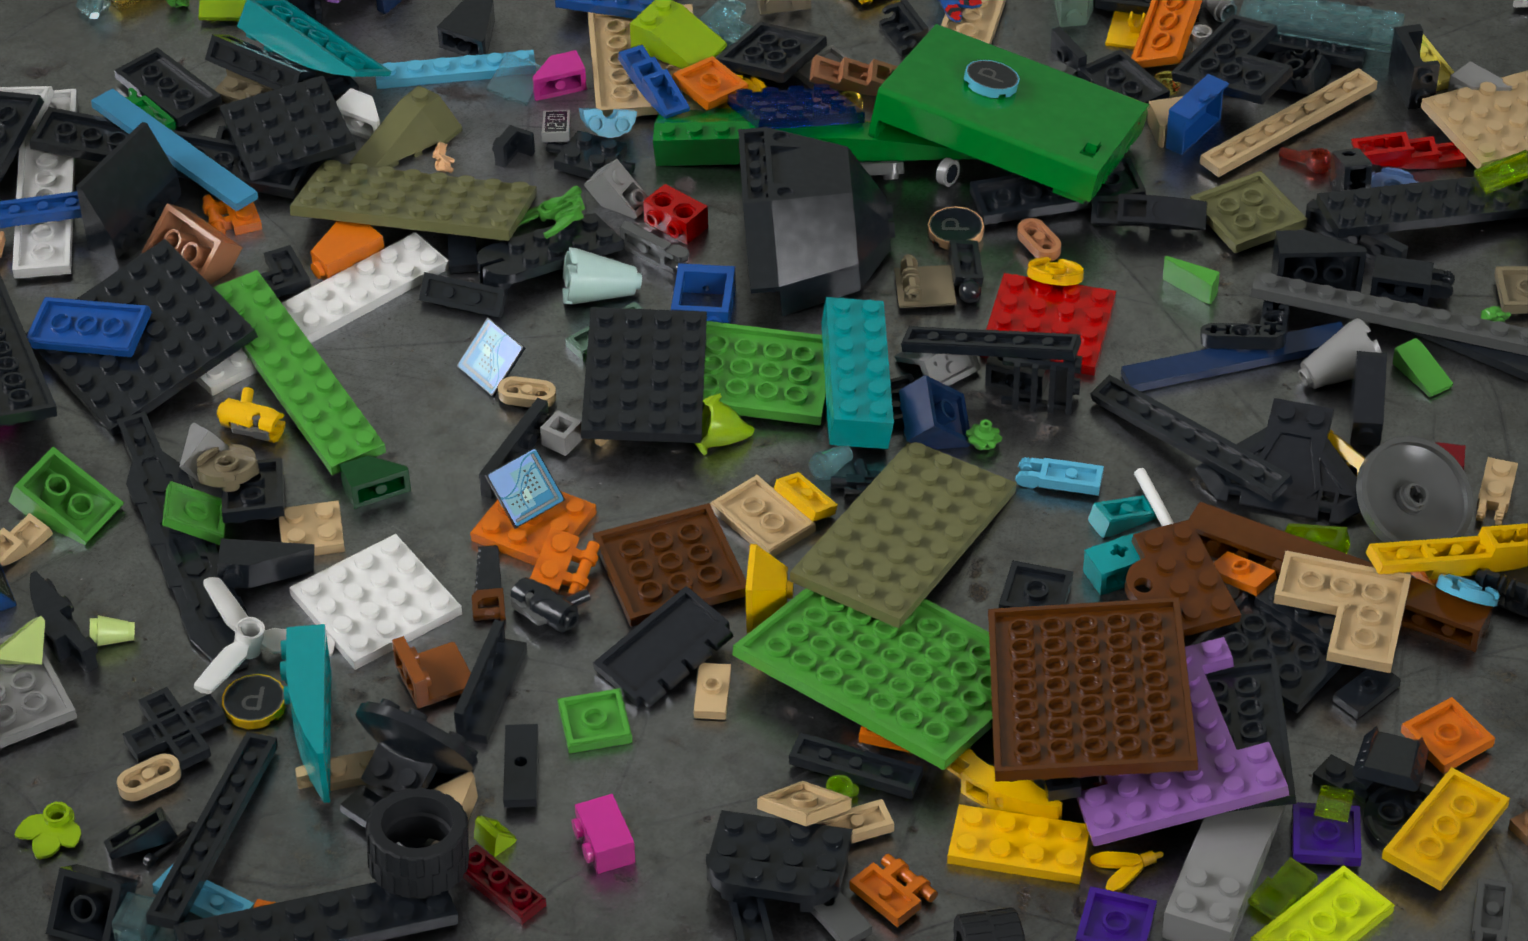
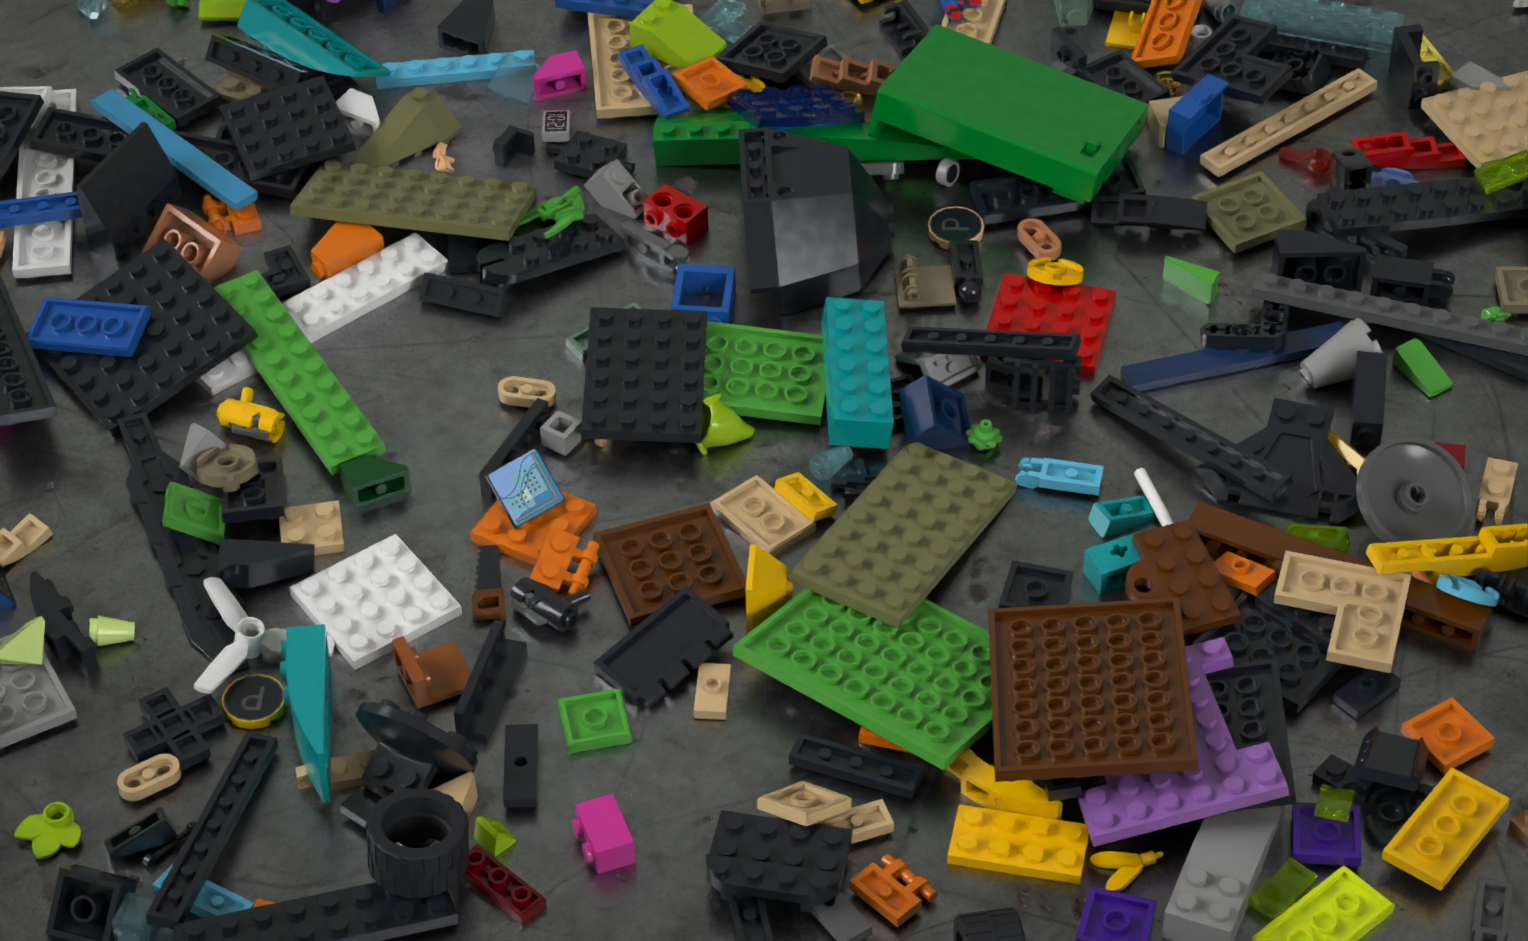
(65, 497): bright green slope -> none
(491, 356): piece -> none
(597, 278): light aqua cone -> none
(611, 126): medium azure cylinder -> none
(842, 784): clear neon green plate -> none
(991, 78): tile -> none

